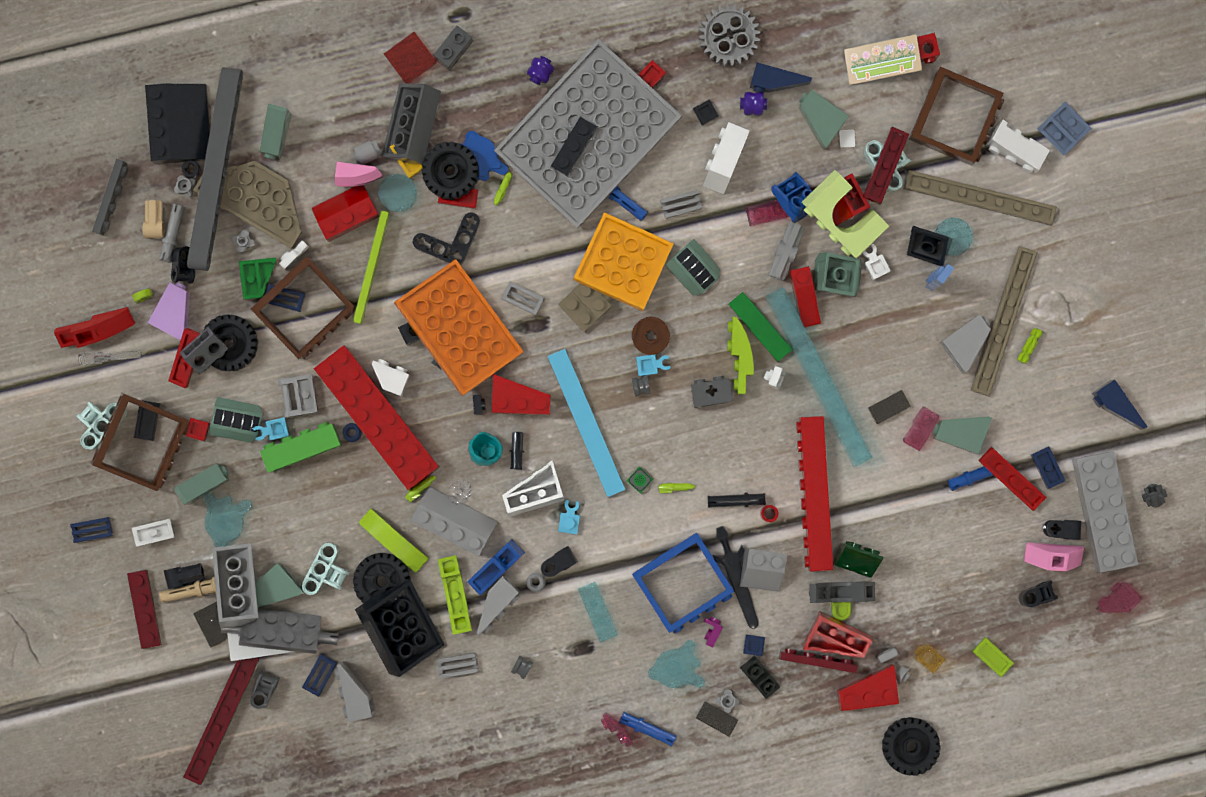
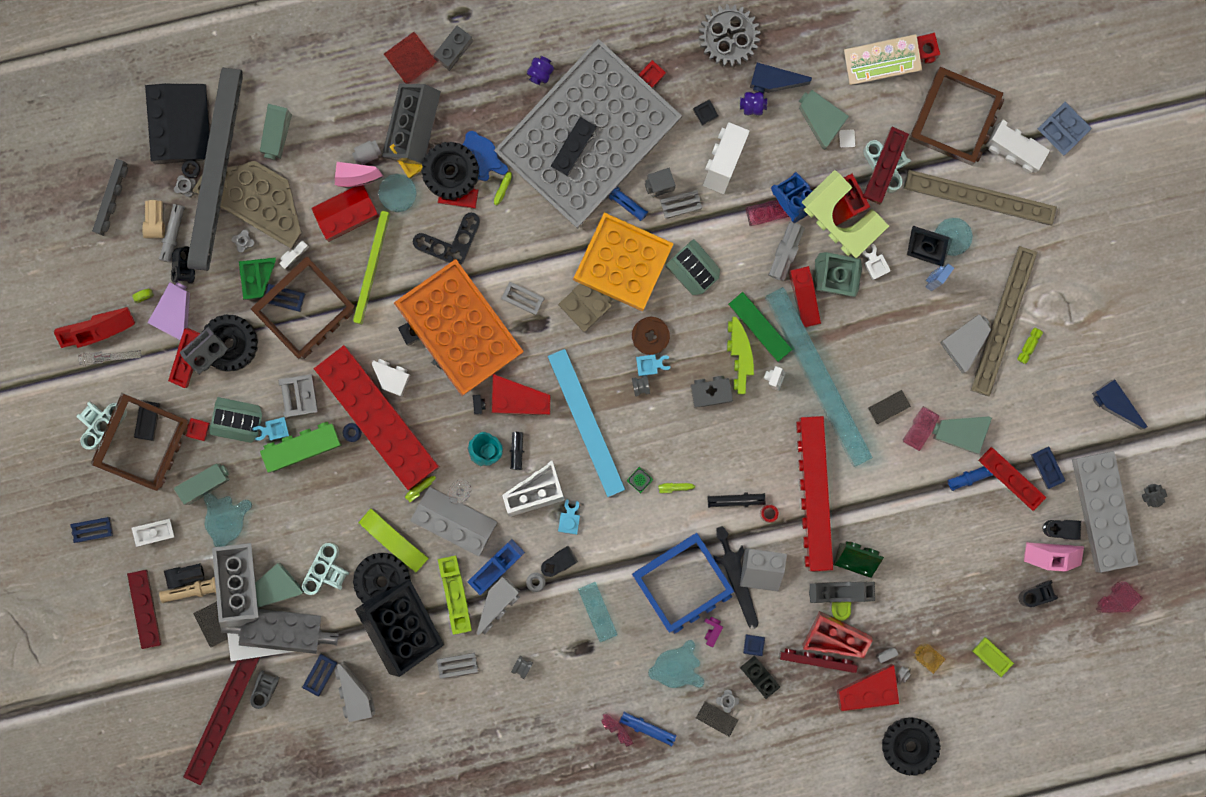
(660, 182): none -> dark grey brick

